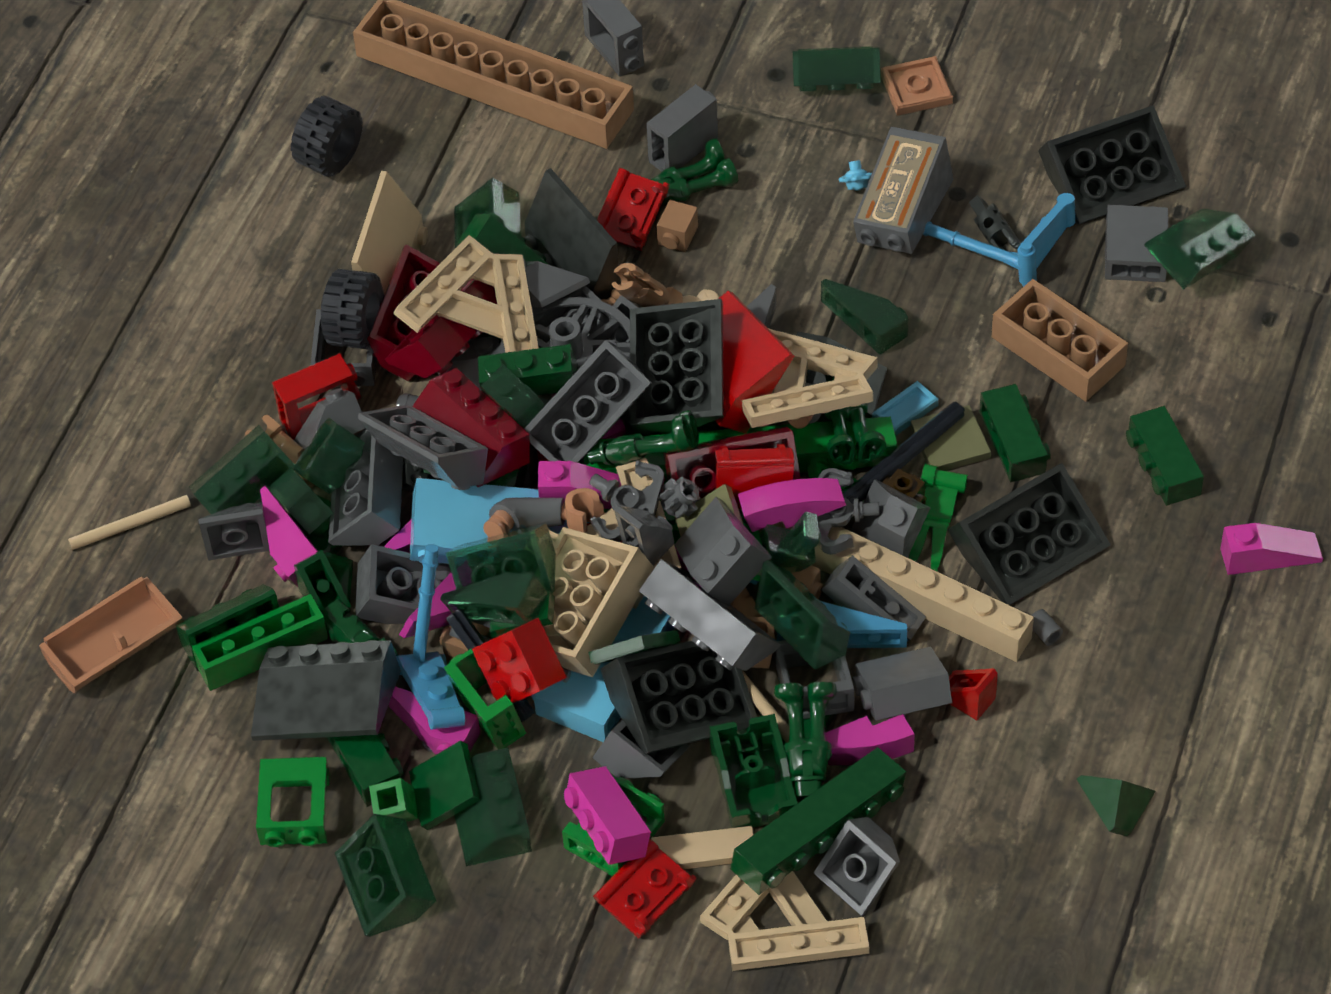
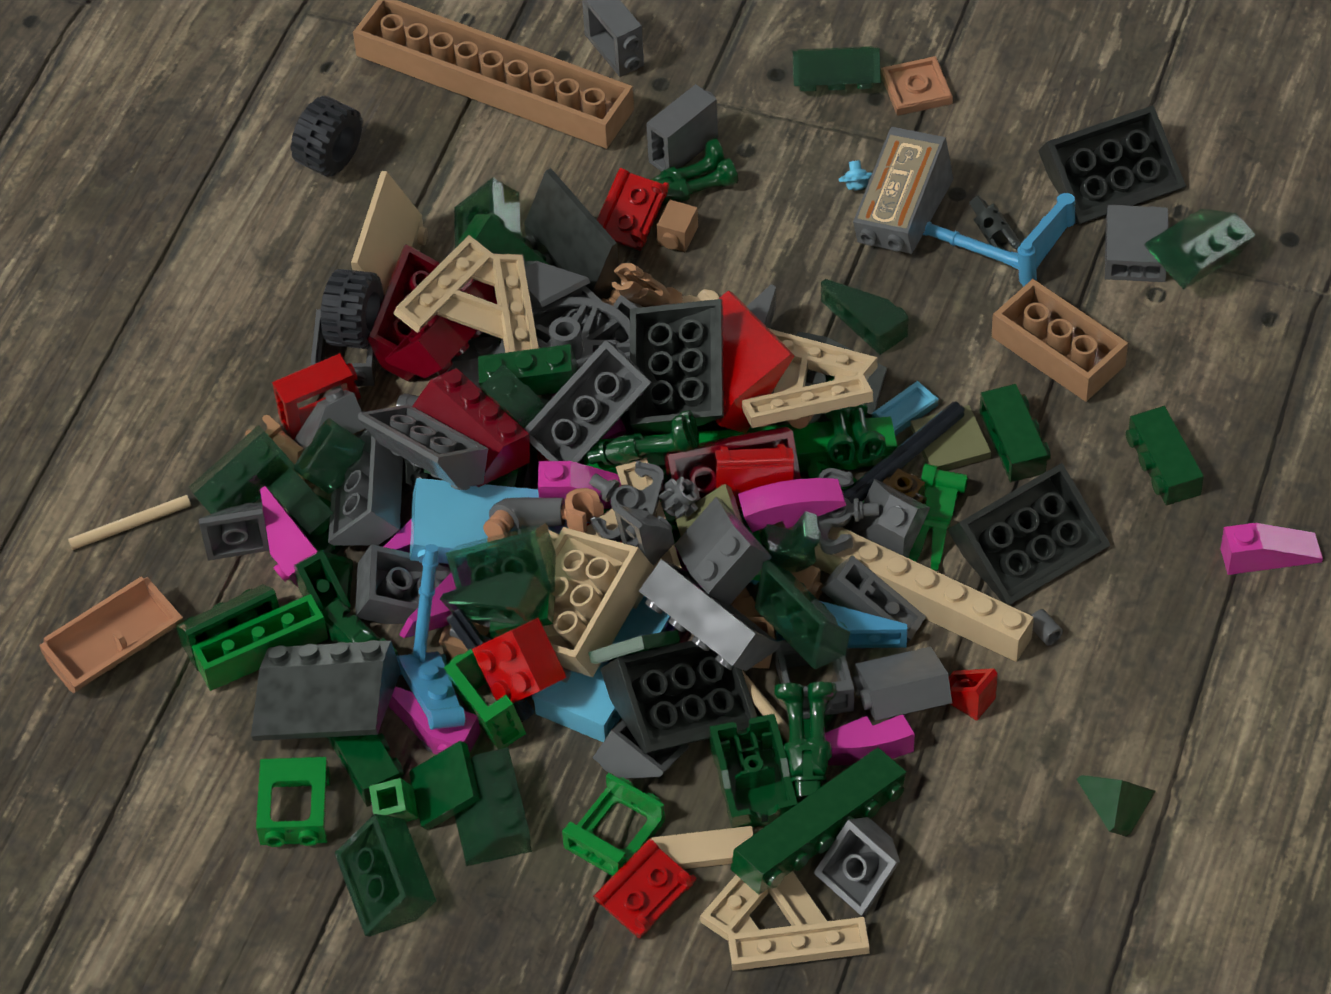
(607, 815): dark pink brick -> none

